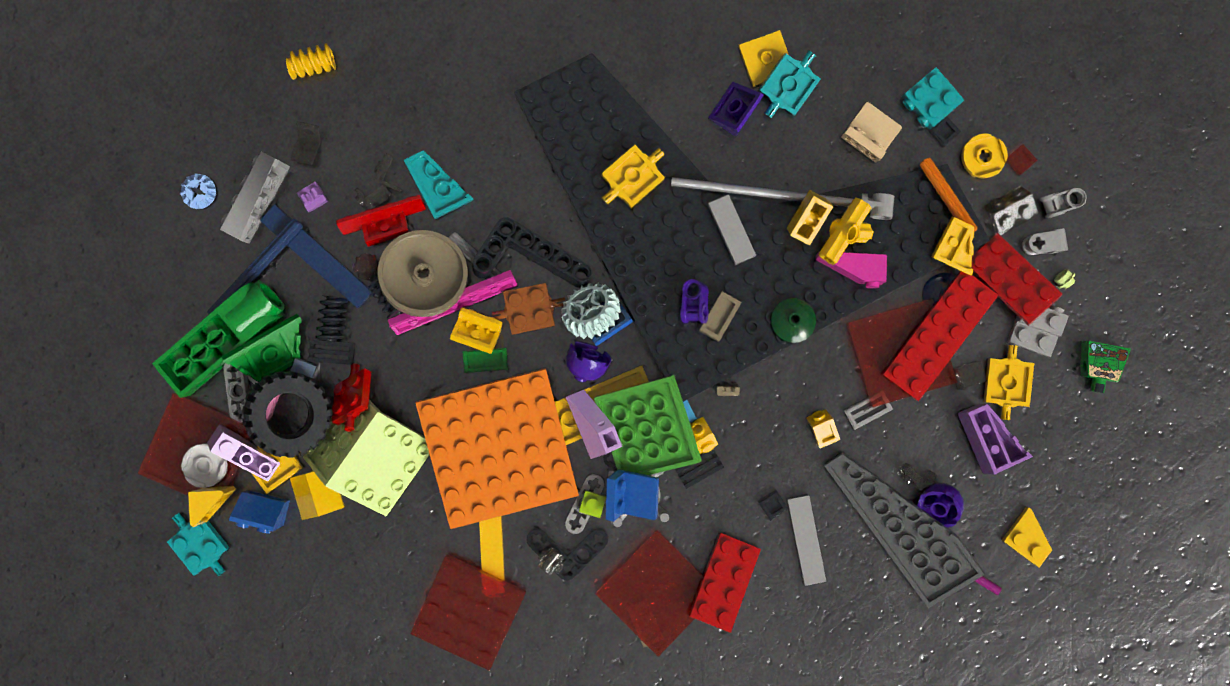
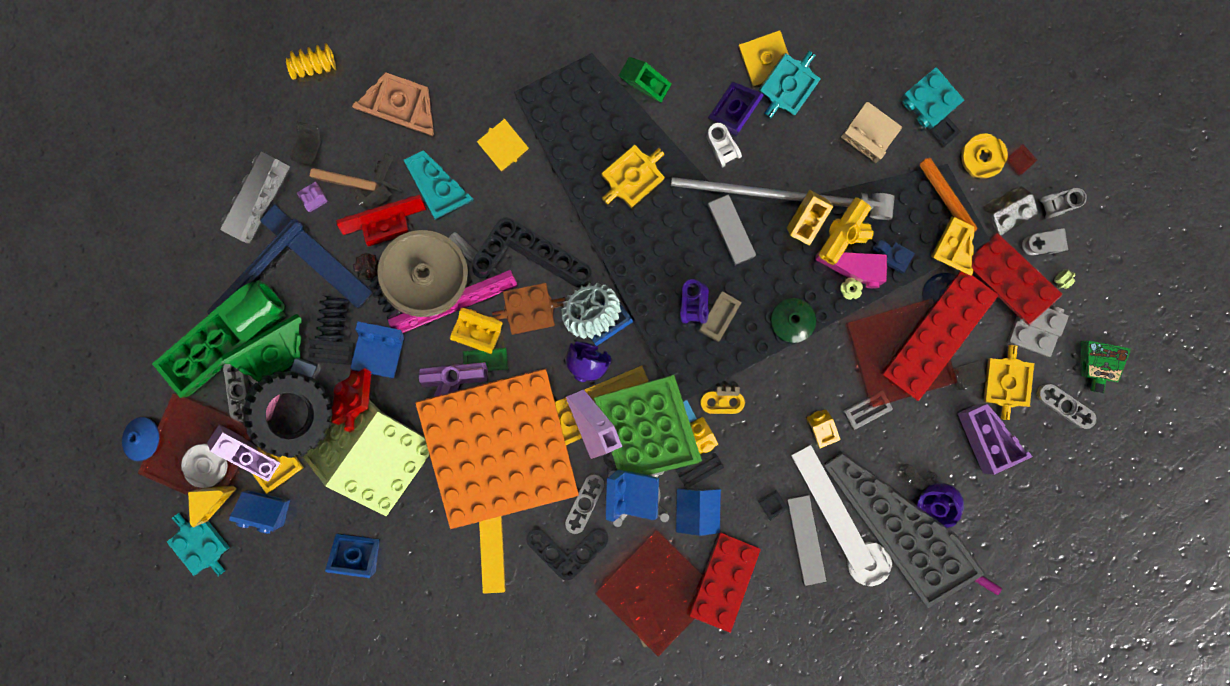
(140, 439): none -> blue dish
(206, 185): light blue gear -> none
(314, 497): yellow slope -> none
(343, 180): none -> medium nougat tile
(353, 556): none -> blue slope
(377, 349): none -> blue bracket
(399, 103): none -> nougat wing
(440, 376): none -> medium lavender piece
(468, 612): clear red plate -> none
(502, 145): none -> yellow piece
(551, 560): clear smoke gear -> none
(592, 504): lime plate -> none
(645, 79): none -> green slope
(698, 511): none -> blue slope
(721, 403): none -> yellow plate
(723, 145): none -> white piece
(833, 509): none -> white tile
(845, 288): none -> yellowish green plate
(878, 571): none -> white tile
(897, 255): none -> dark blue plate
(1028, 538): yellow wing -> none
(1076, 420): none -> light grey beam

